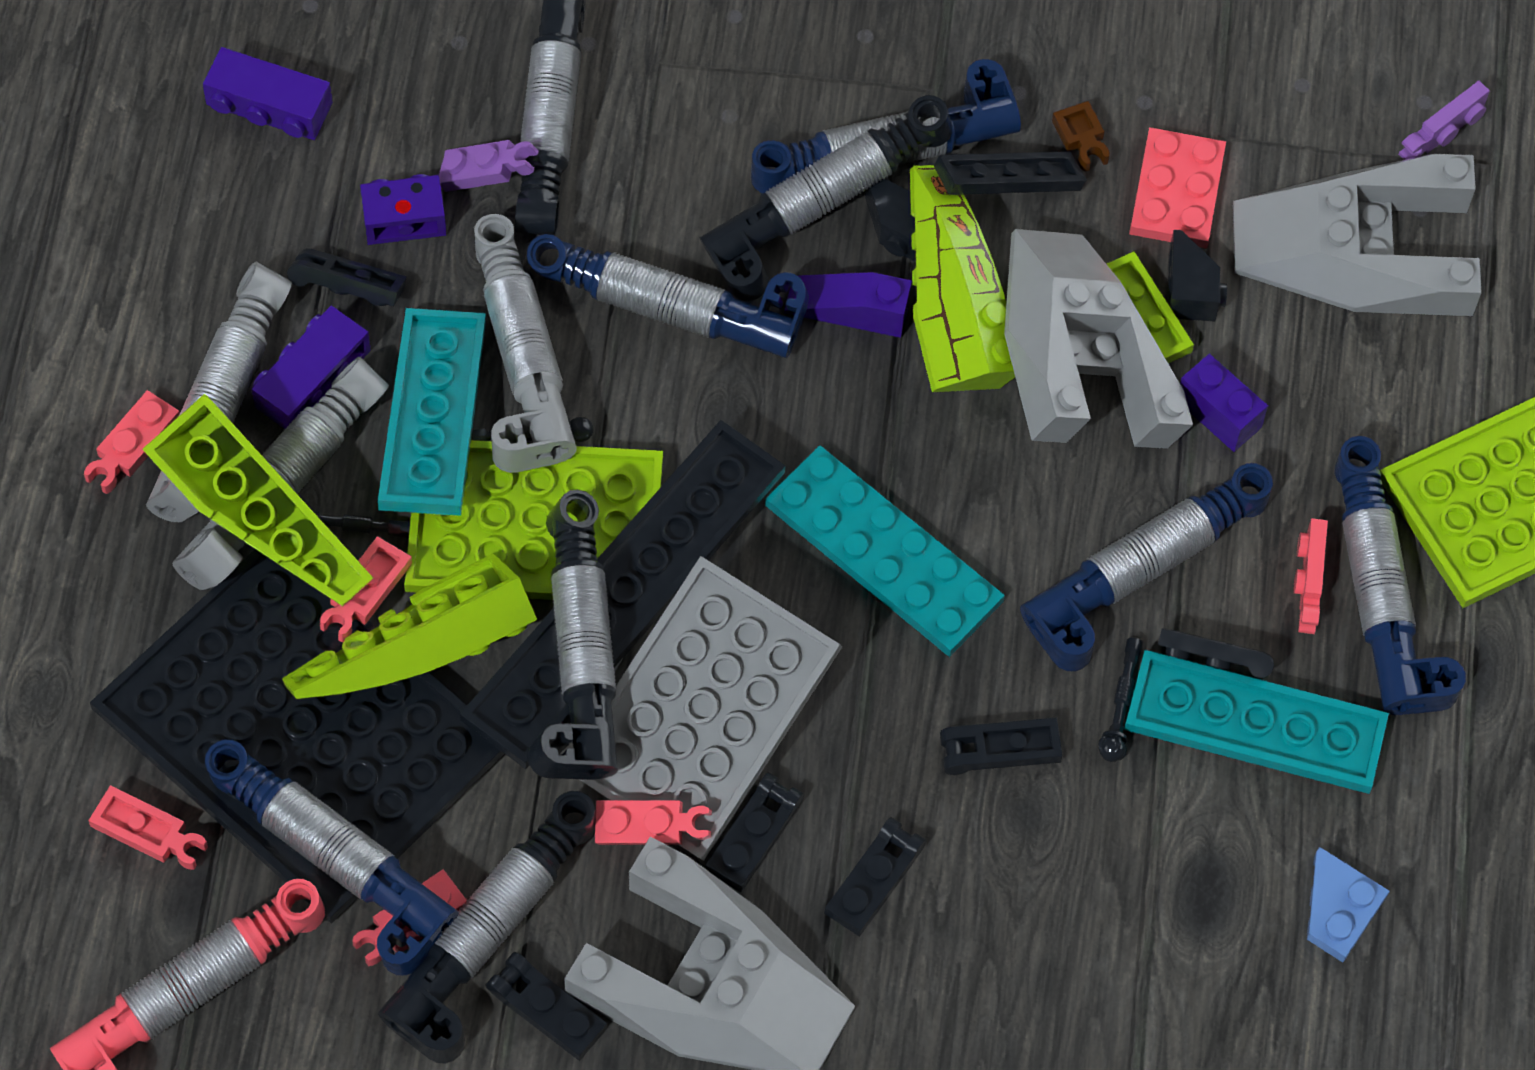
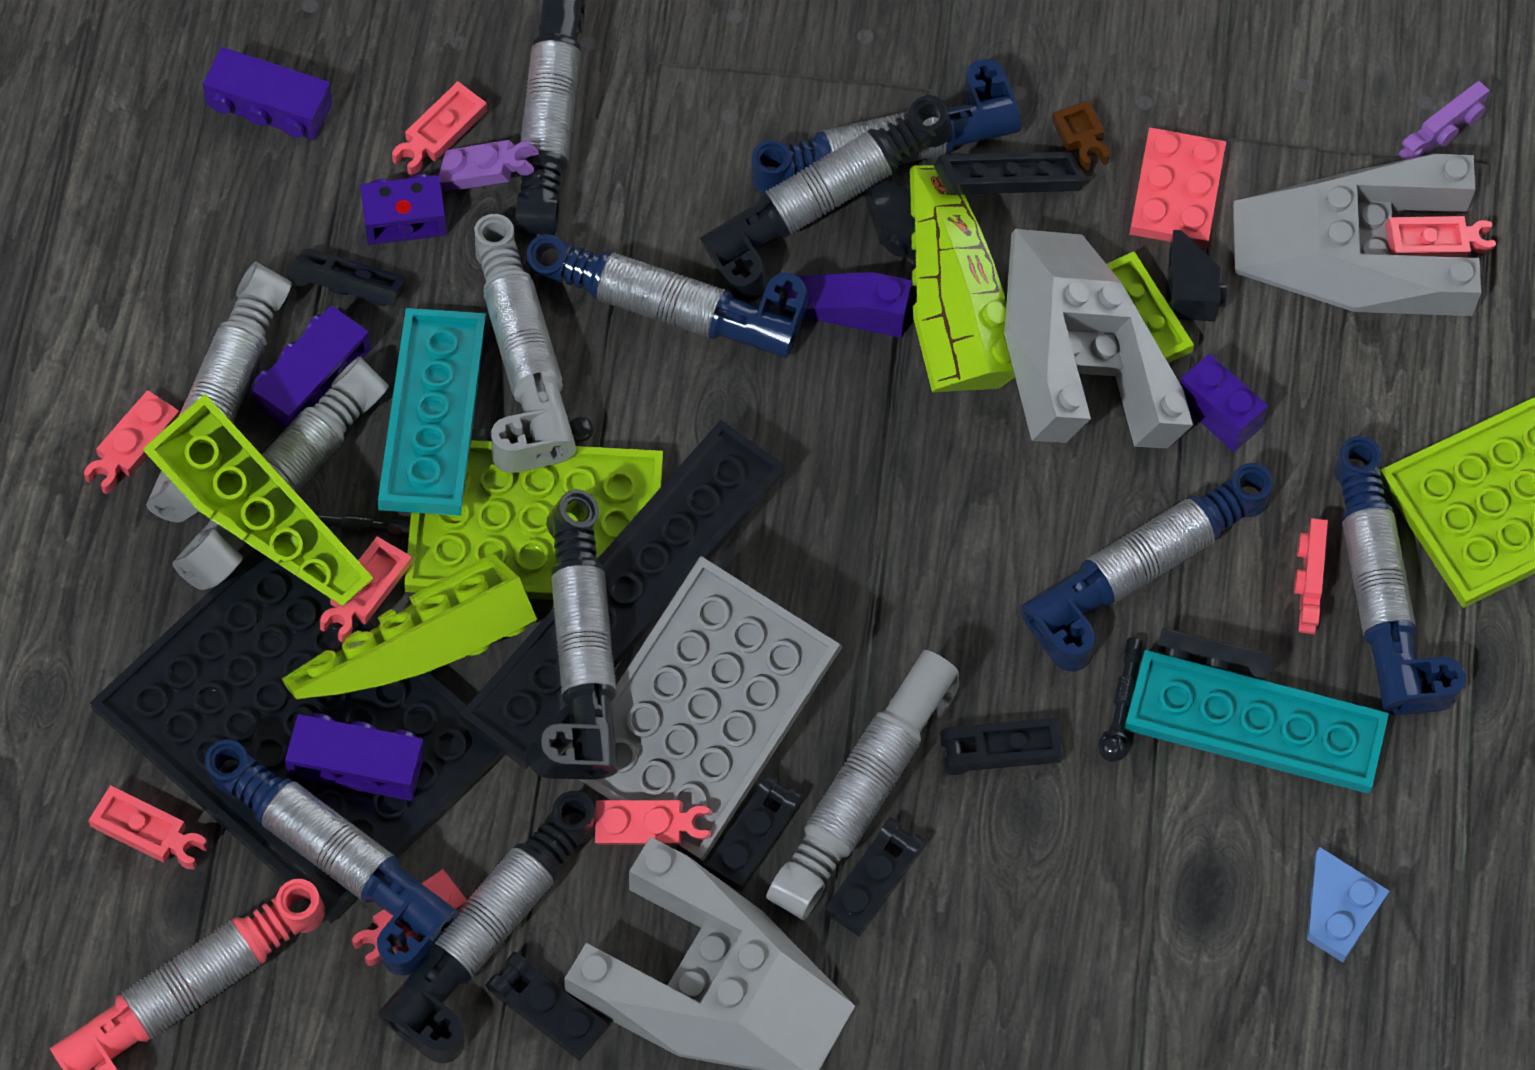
(355, 756): none -> dark purple brick
(440, 127): none -> coral plate
(864, 783): none -> piece
(884, 550): teal plate -> none
(1437, 236): none -> coral plate

